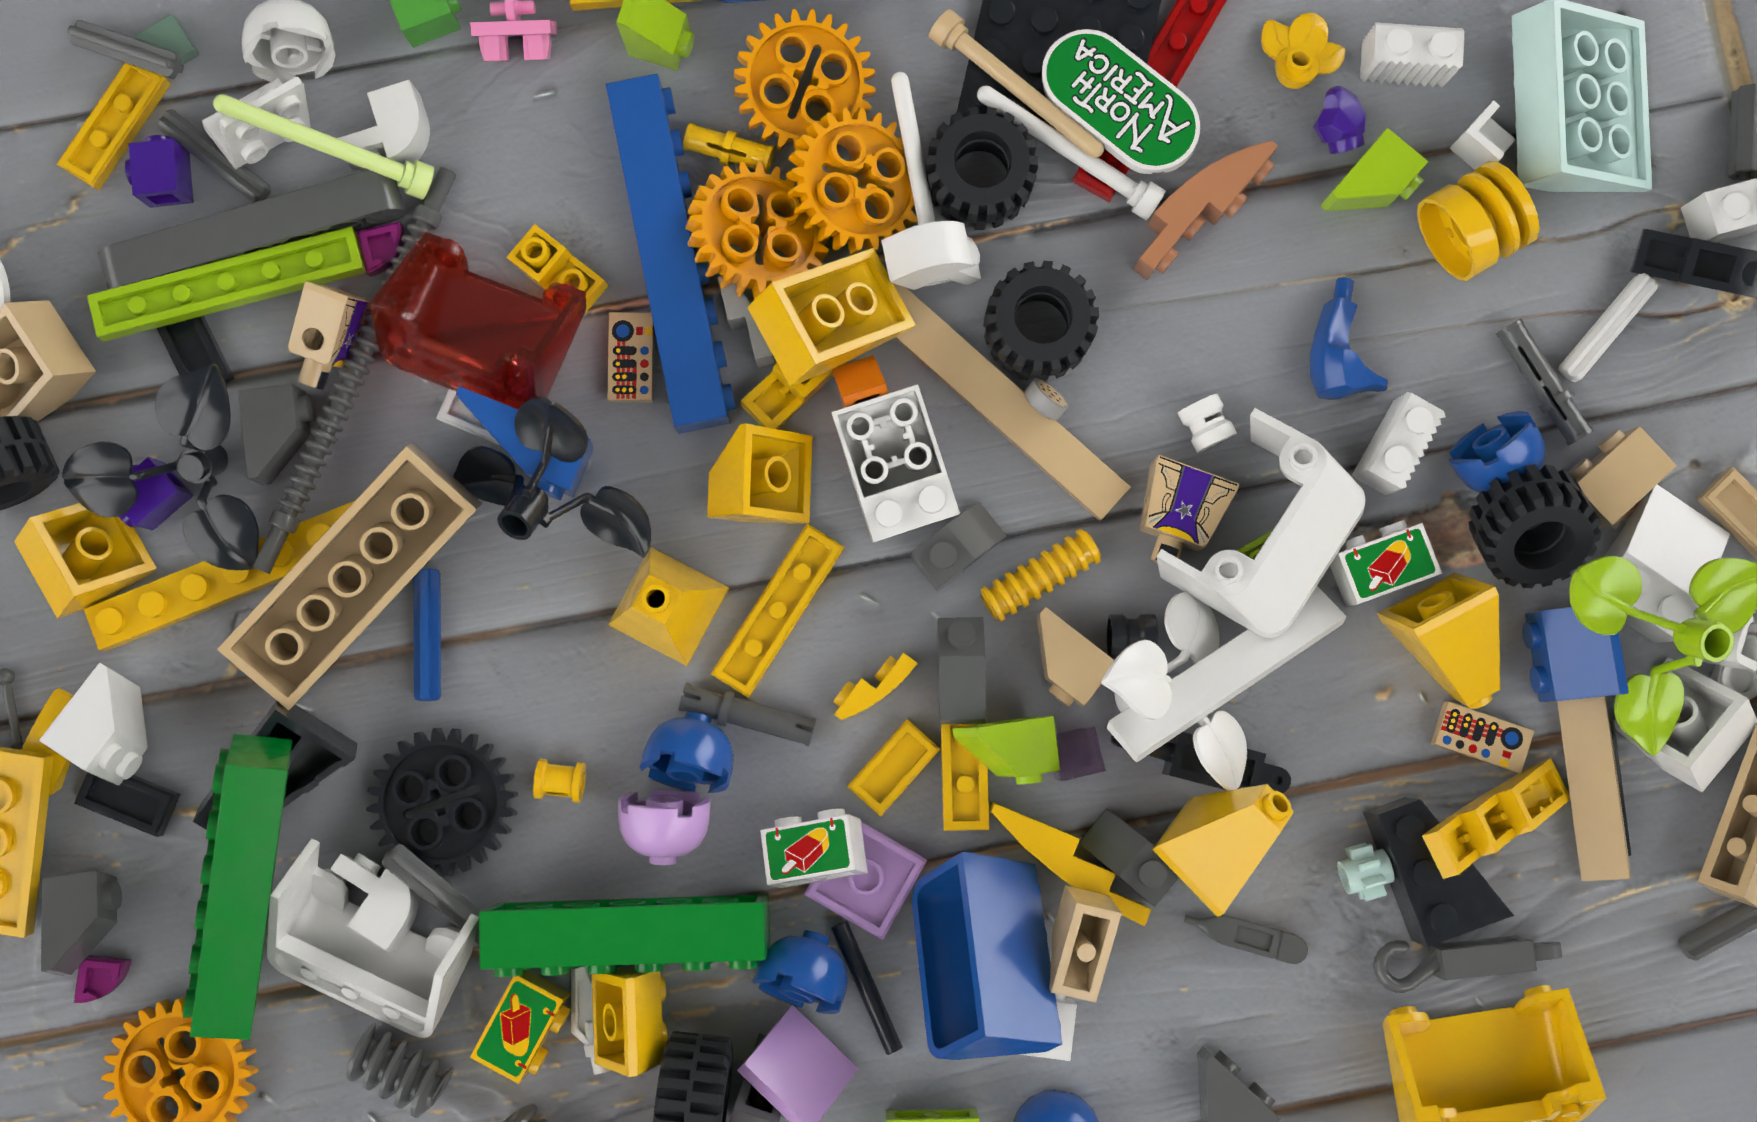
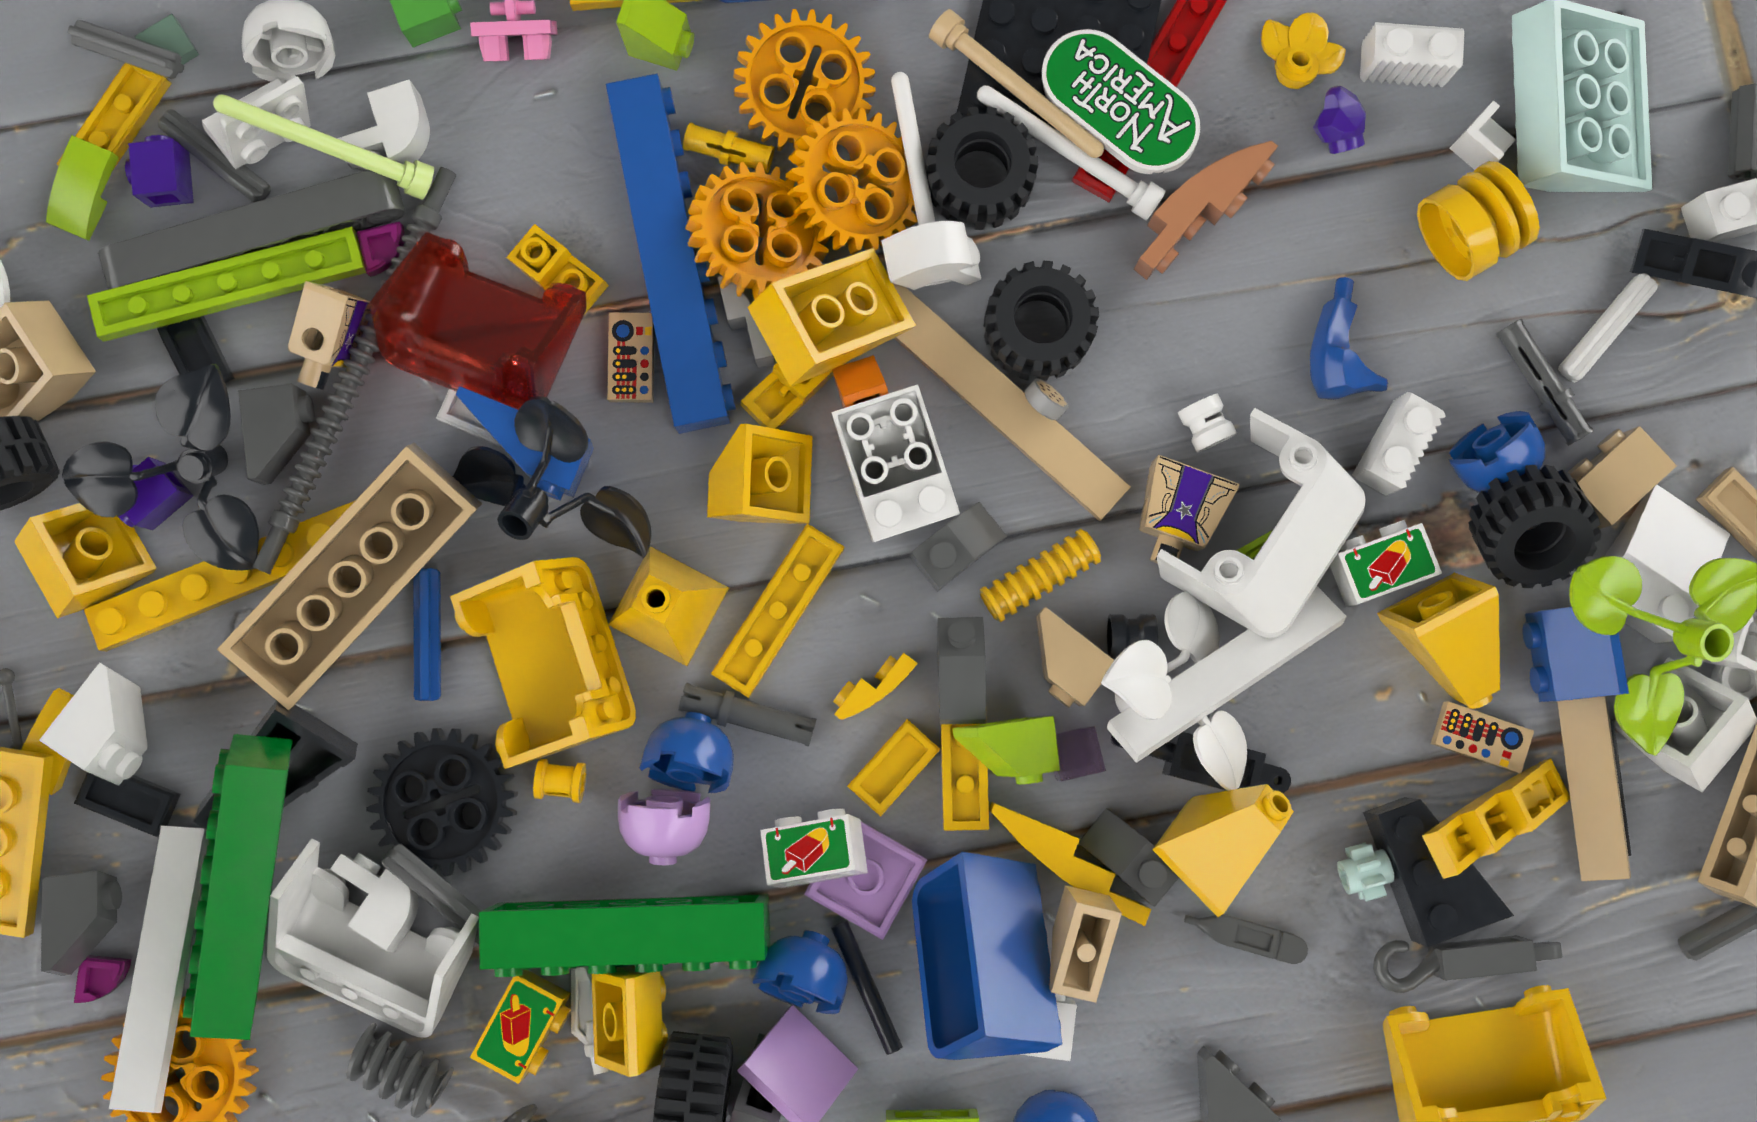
(78, 186): none -> lime slope
(159, 971): none -> white tile
(549, 657): none -> yellow windscreen
(1379, 177): lime slope -> none

